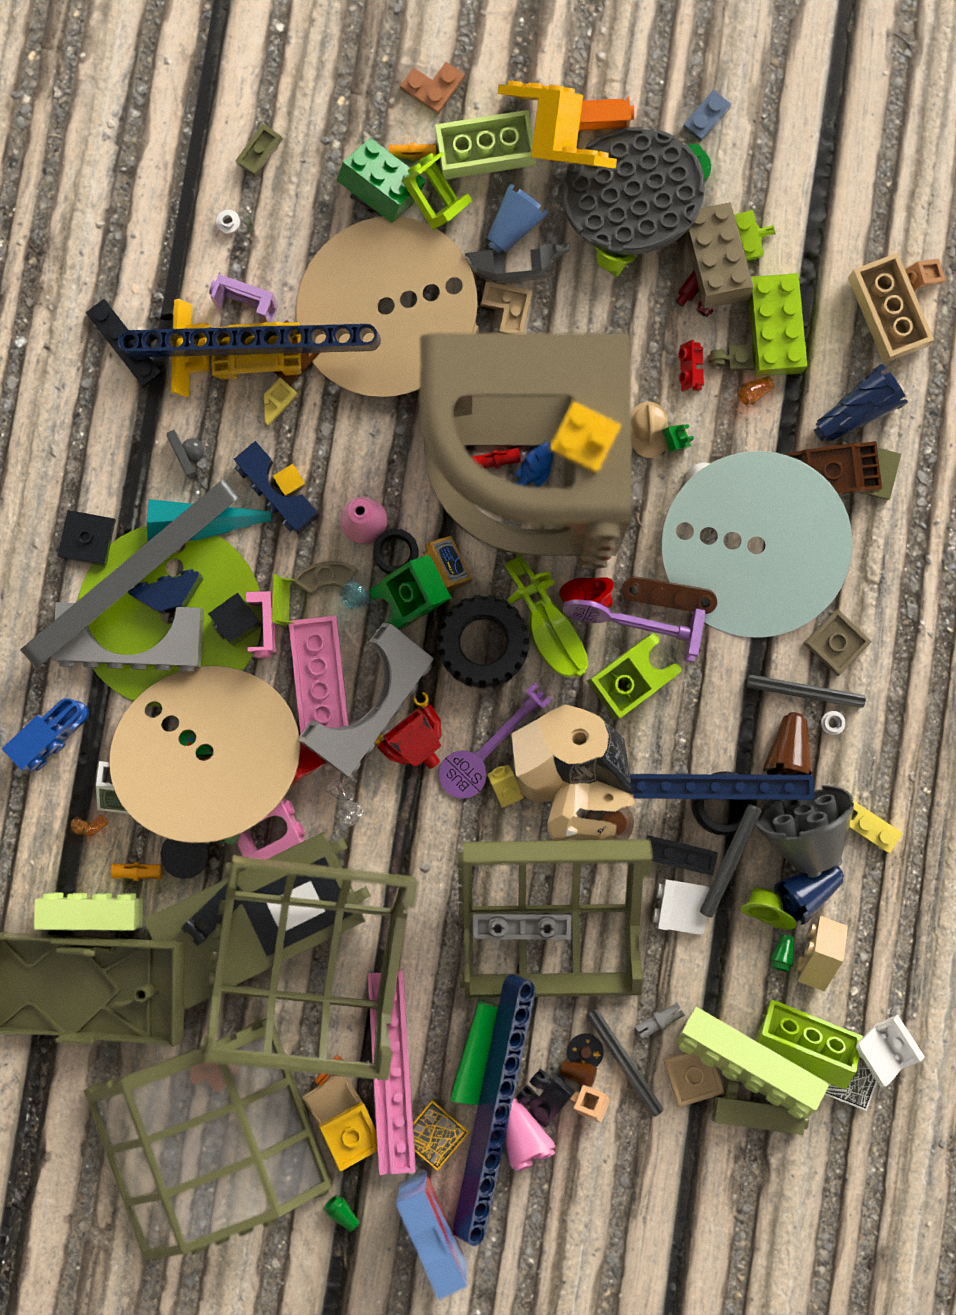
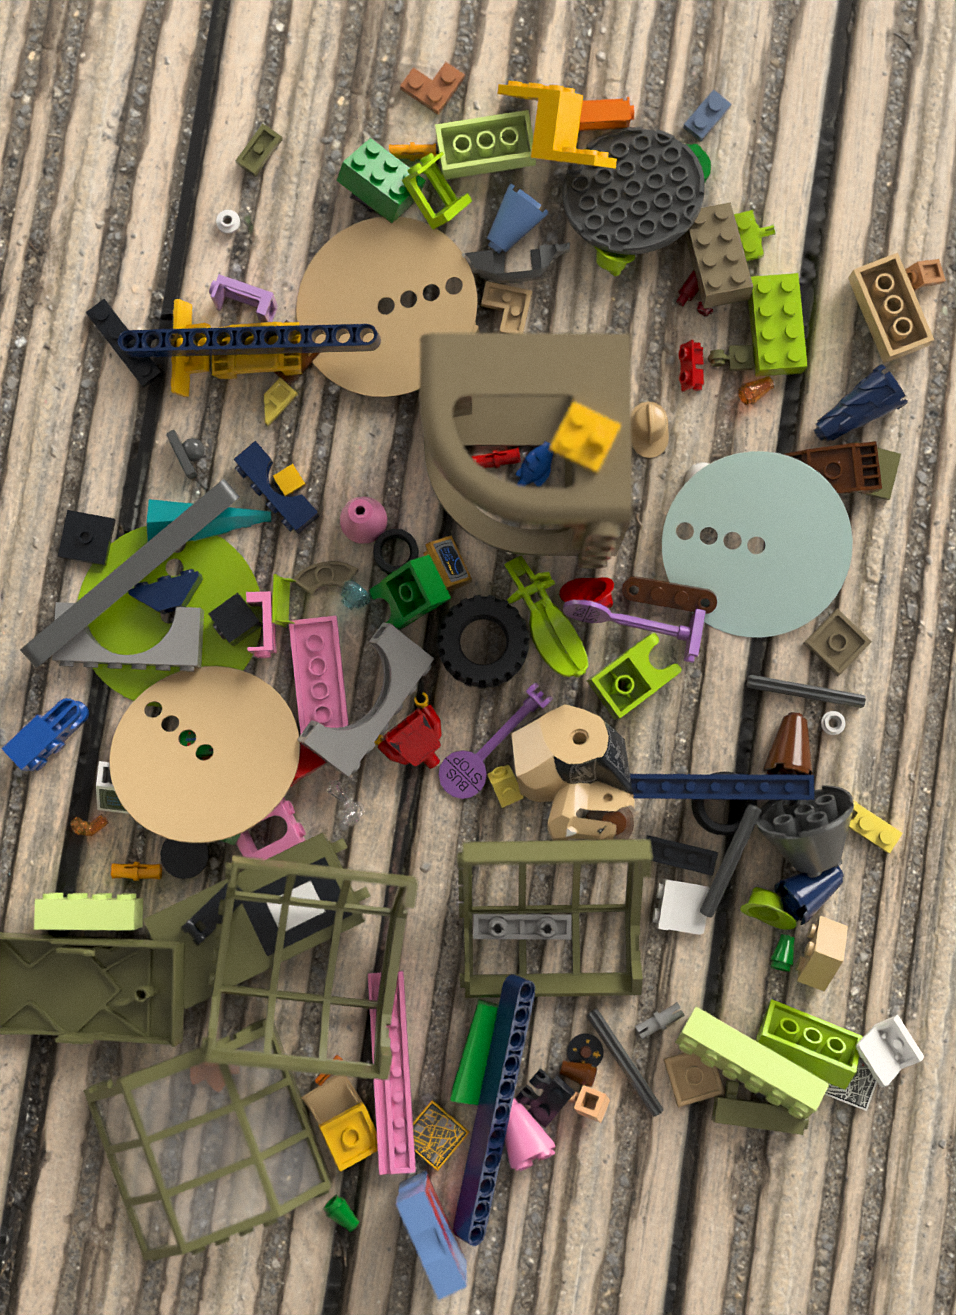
(677, 437): green tile -> none

